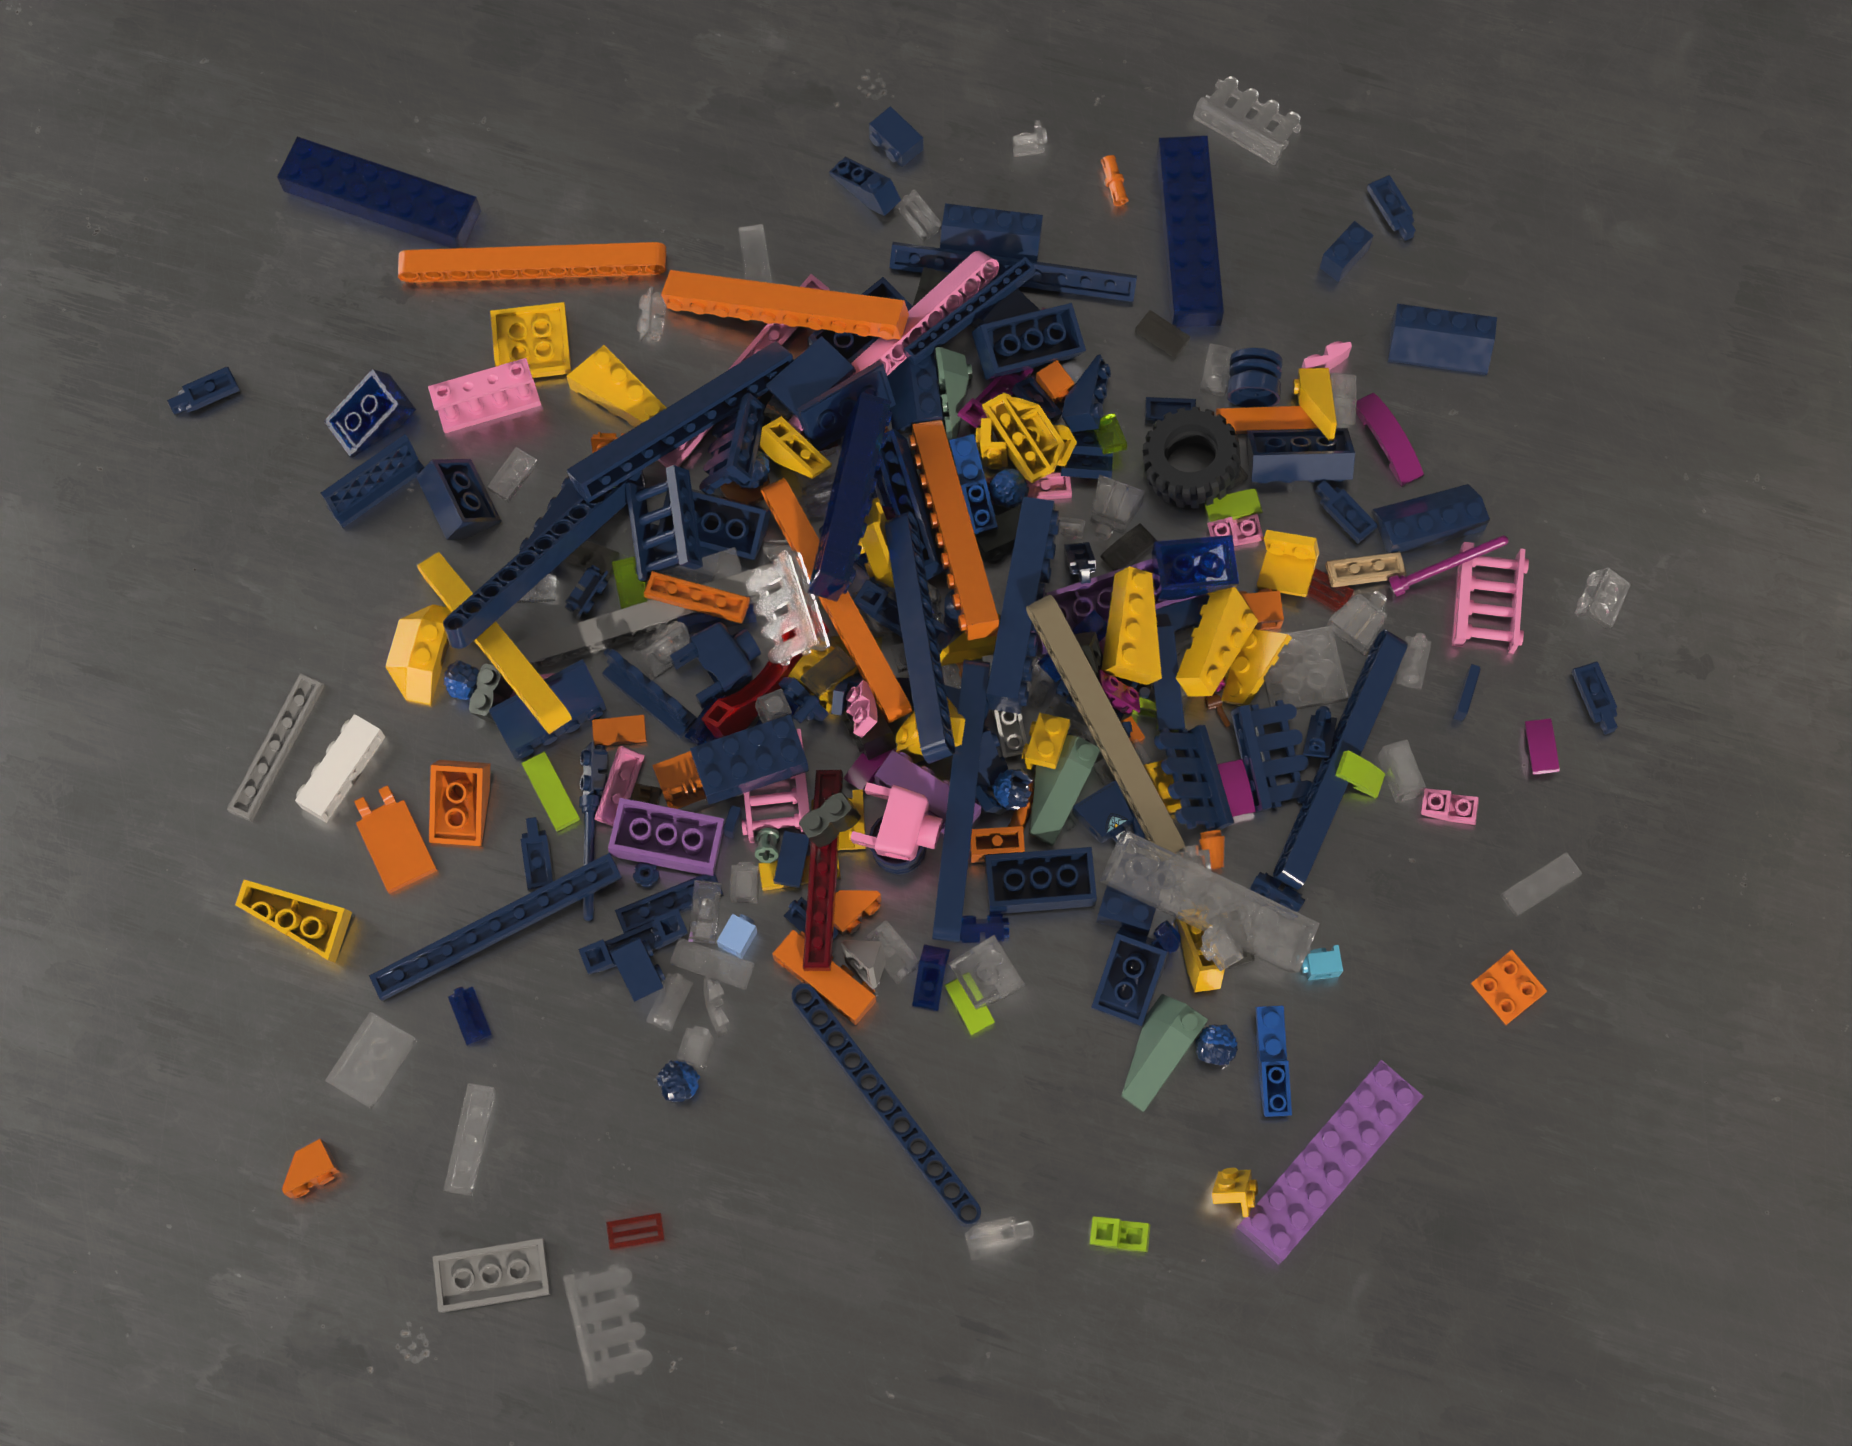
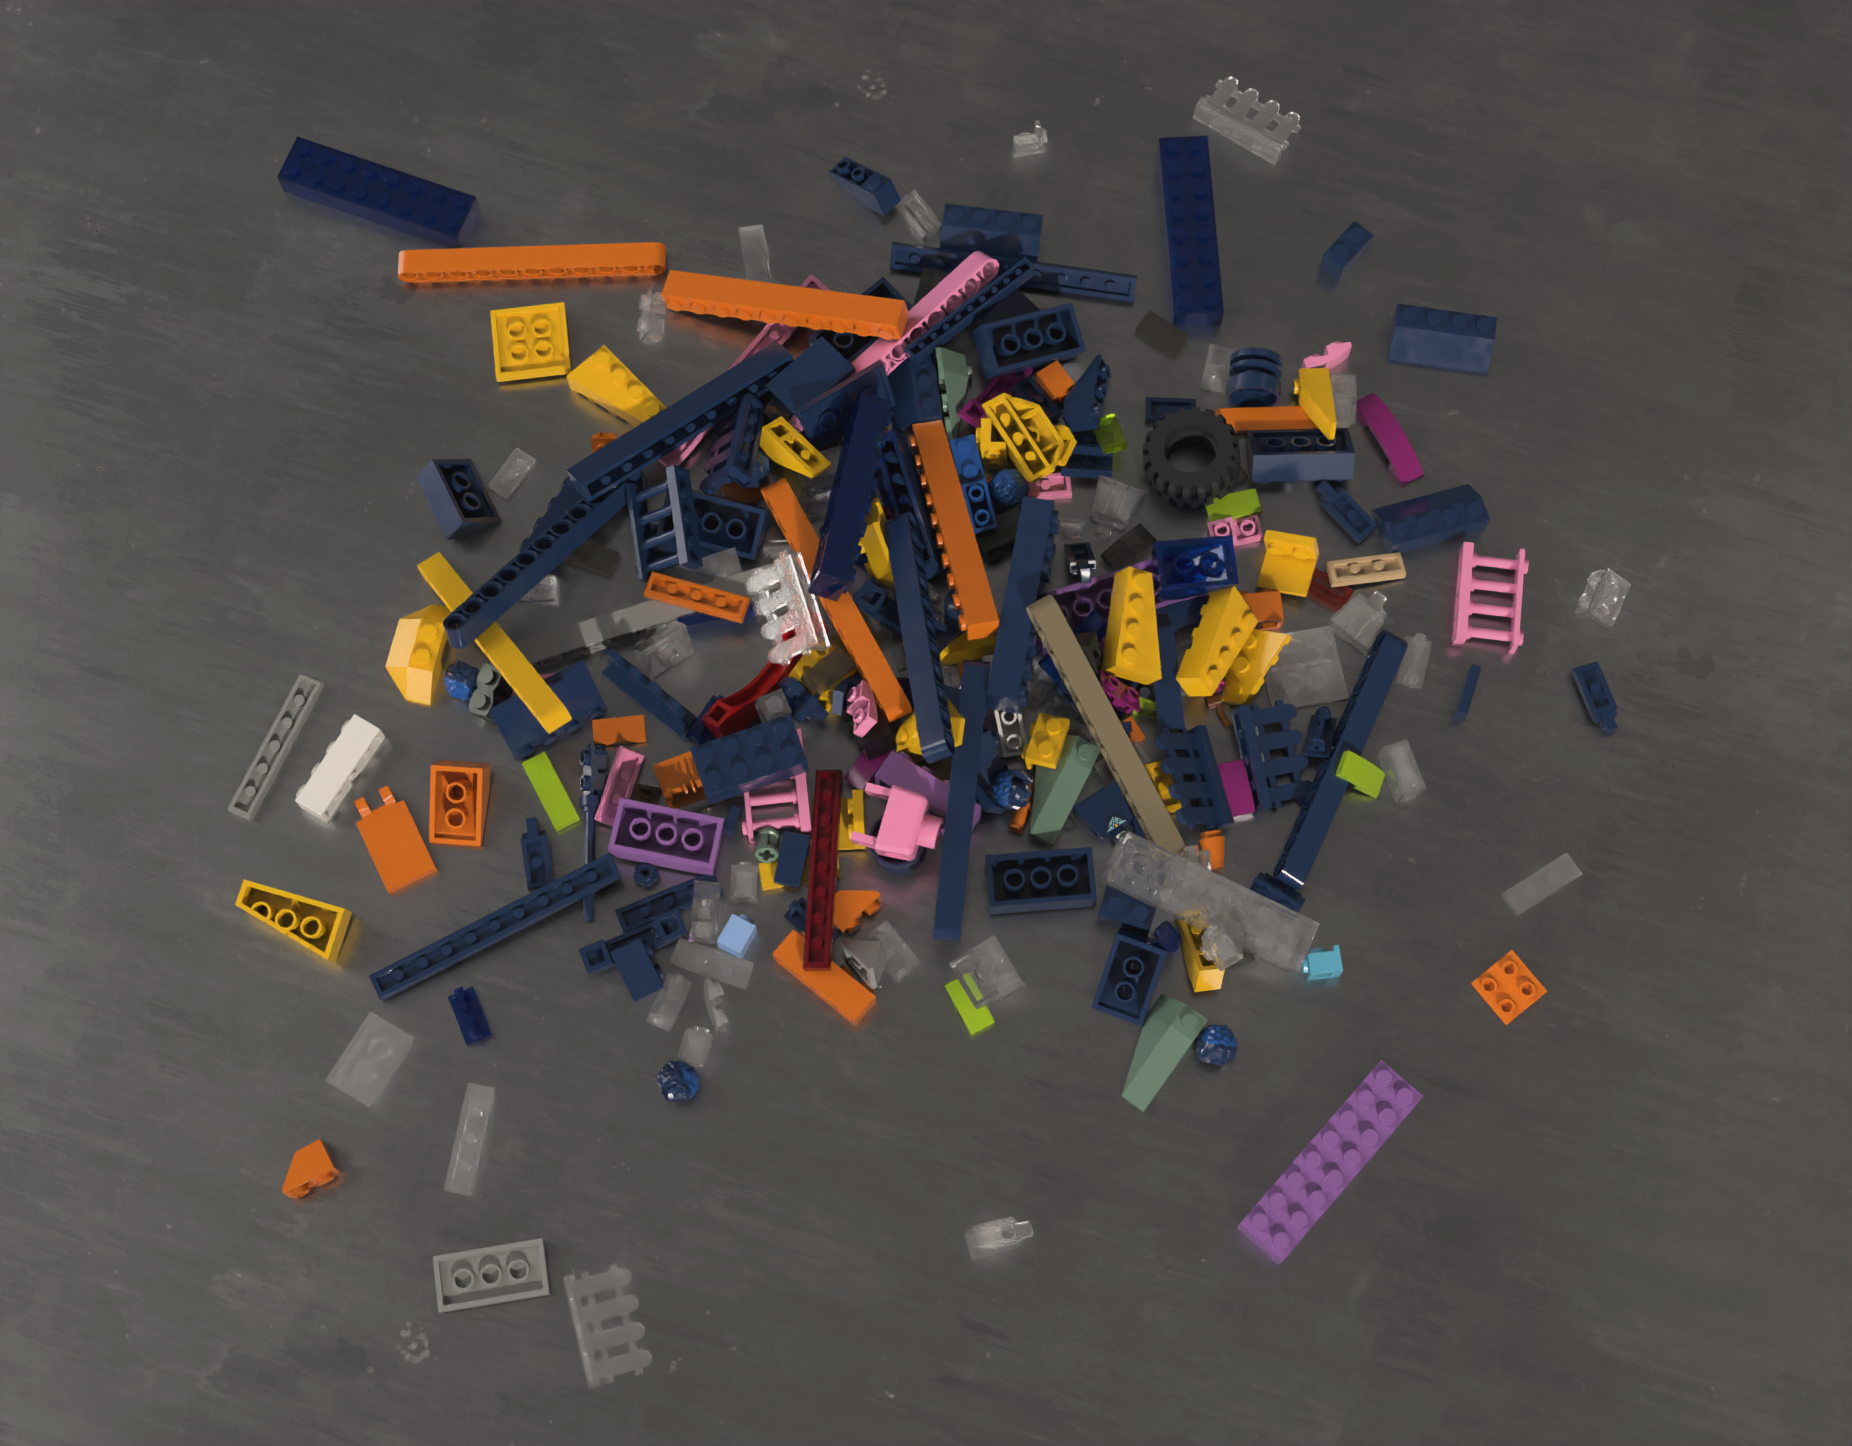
(204, 391): dark blue hinge -> none
(369, 413): clear blue slope -> none
(373, 481): dark blue fence -> none
(484, 395): bright pink fence -> none
(581, 600): dark blue hinge -> none
(628, 586): clear neon green tile -> none
(636, 1242): clear red tile -> none
(723, 657): dark blue piece -> none
(833, 817): pearl dark grey brick -> none
(888, 1117): dark blue beam -> none
(895, 137): dark blue brick -> none
(930, 977): clear blue slope -> none
(991, 926): clear blue hinge -> none
(995, 841): orange brick -> none
(1114, 180): orange pin -> none
(1120, 1234): lime slope -> none
(1235, 1187): yellow bracket -> none
(1273, 1061): blue slope -> none
(1393, 206): dark blue hinge -> none
(1402, 583): magenta piece -> none
(1450, 807): bright pink slope -> none
(1542, 746): magenta slope -> none

